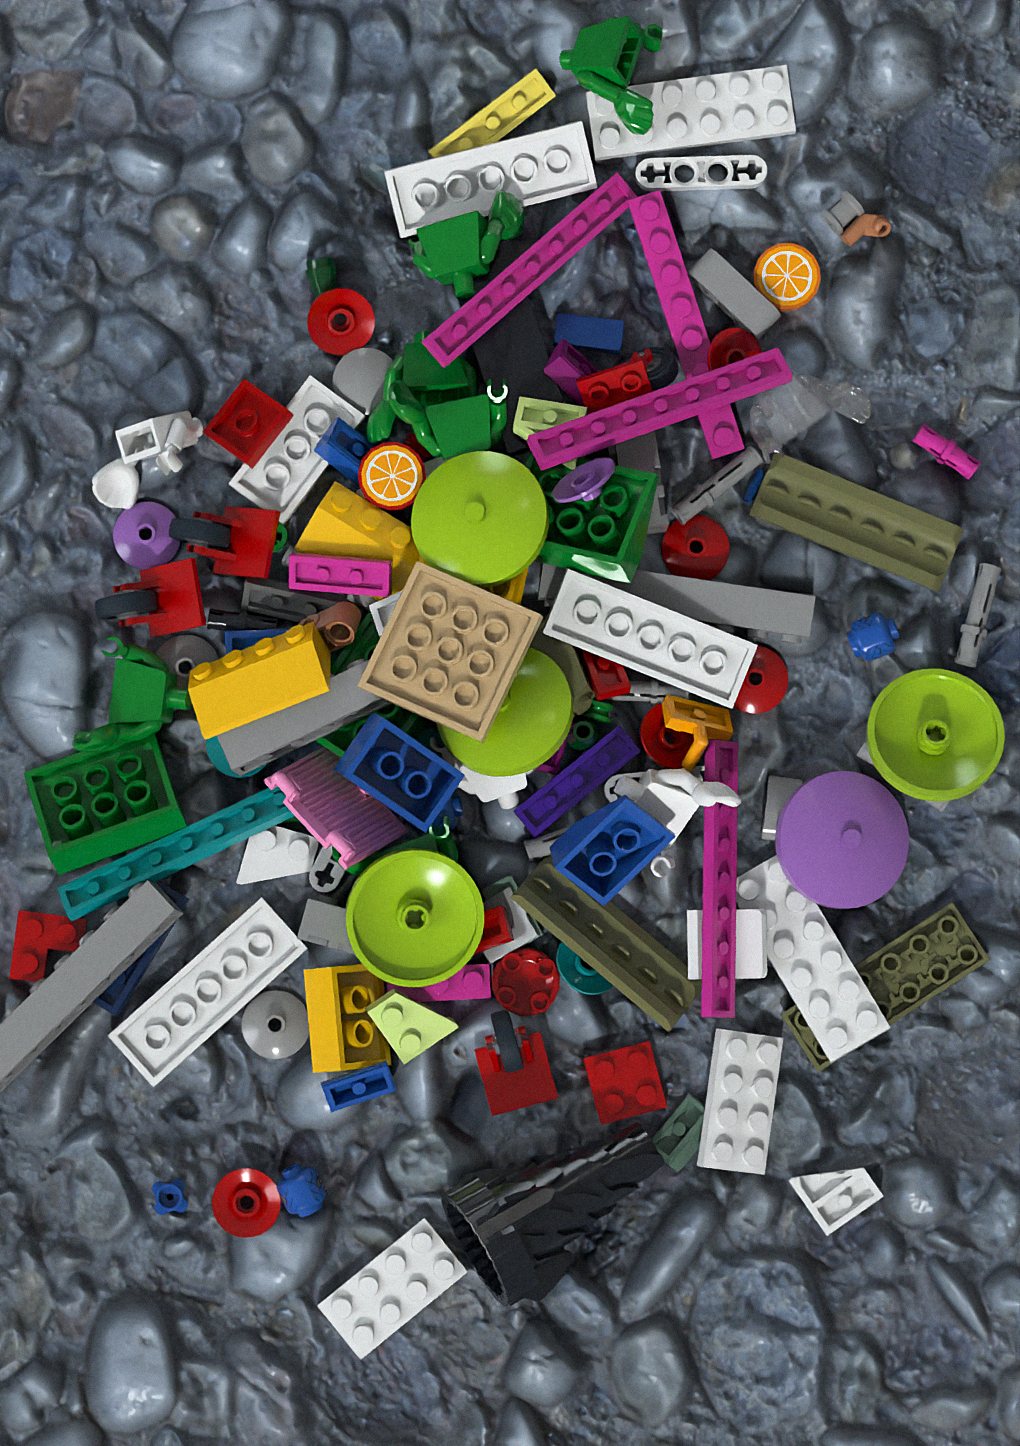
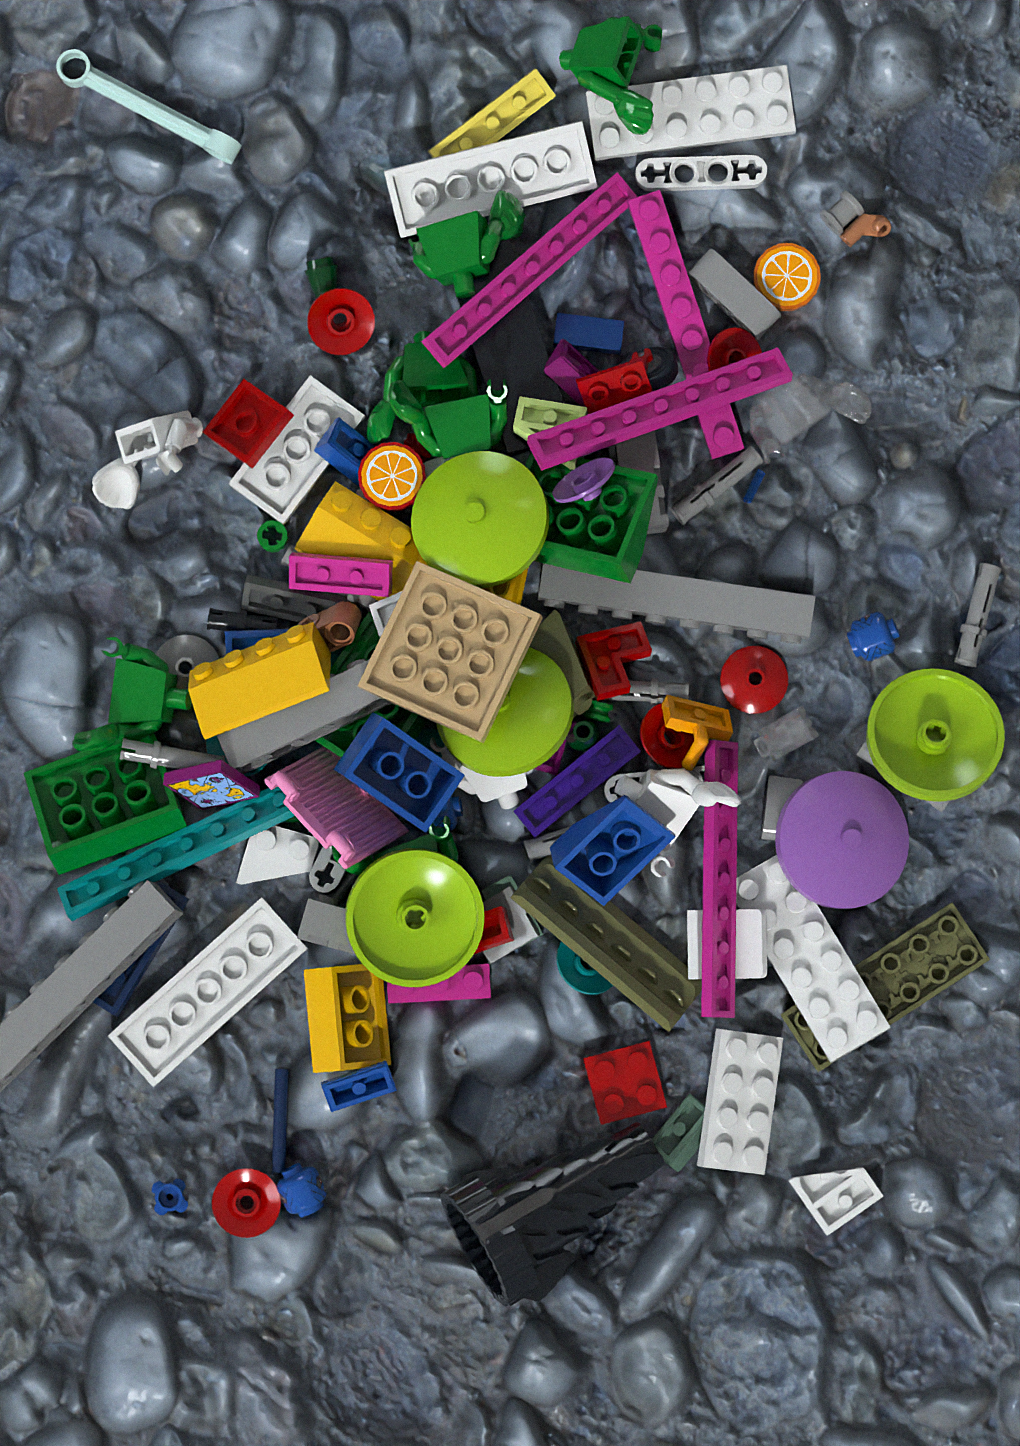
(34, 938): red plate -> none
(145, 553): medium lavender dish -> none
(164, 756): none -> light grey pin
(165, 592): red plate -> none
(211, 784): none -> tile
(212, 141): none -> light aqua piece
(242, 534): red plate -> none
(280, 1120): none -> dark blue bar
(292, 1016): light grey dish -> none
(361, 378): light grey dish -> none
(392, 1288): white plate -> none
(408, 1024): yellowish green wing -> none
(514, 1067): red plate -> none
(525, 982): red dish -> none
(649, 638): white plate -> none
(683, 561): red dish -> none
(785, 734): none -> clear hips
(856, 521): olive plate -> none
(946, 451): dark pink pin -> none

